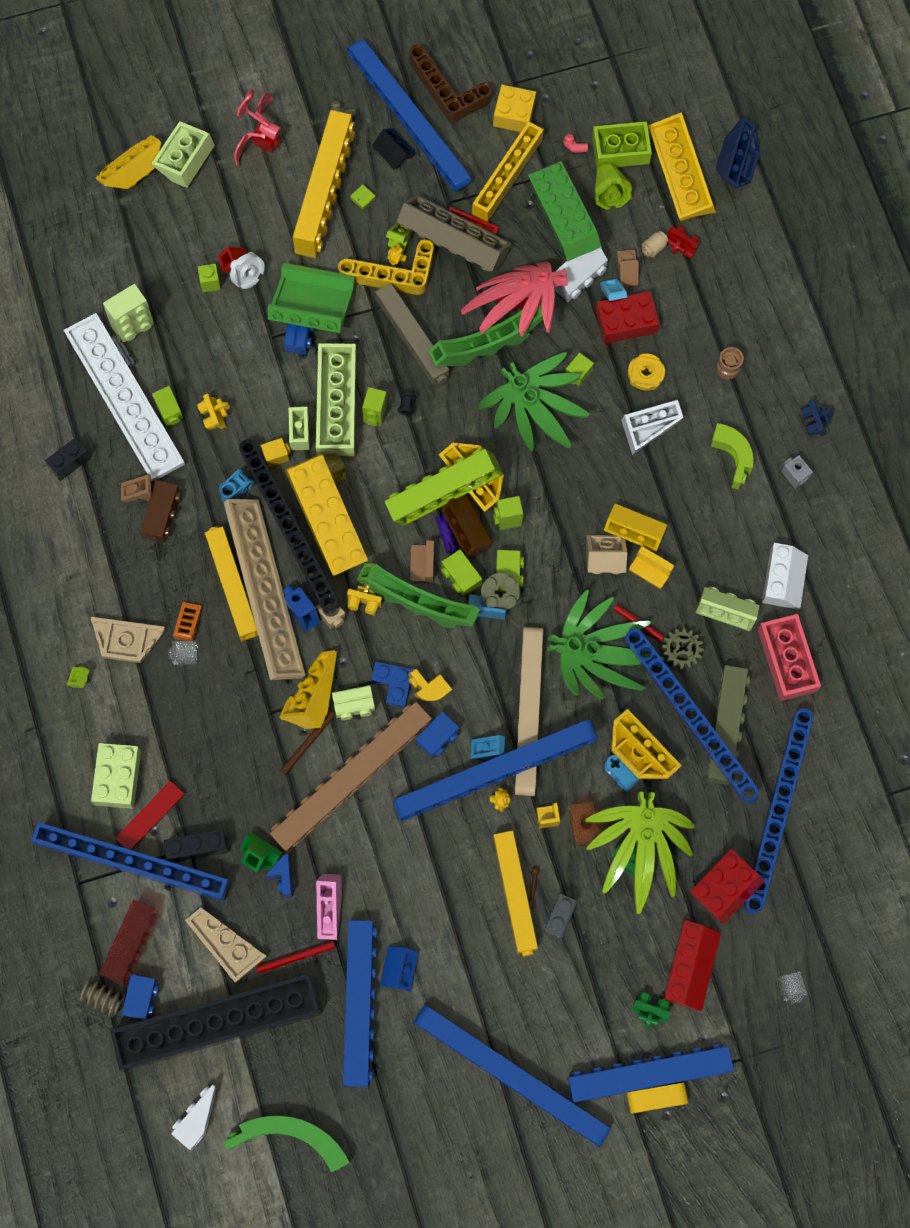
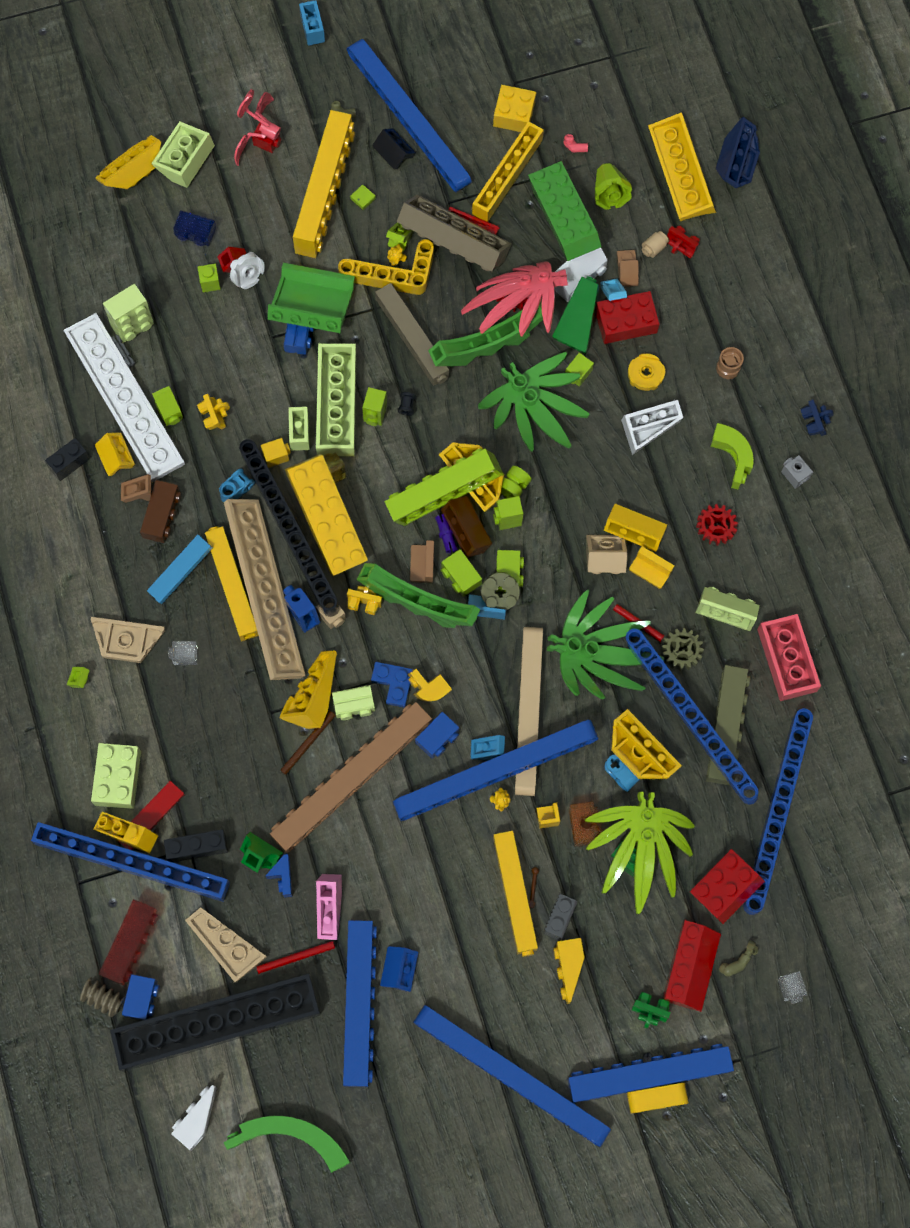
(114, 453): none -> yellow panel
(126, 832): none -> yellow slope
(179, 569): none -> dark azure tile
(182, 635): orange slope -> none
(194, 228): none -> clear blue brick
(312, 22): none -> dark azure brick
(442, 87): reddish brown beam -> none
(514, 483): none -> lime wheel
(570, 960): none -> yellow slope
(577, 320): none -> green slope
(622, 144): lime brick -> none
(722, 529): none -> red gear
(741, 963): none -> olive arm
(785, 576): white slope -> none

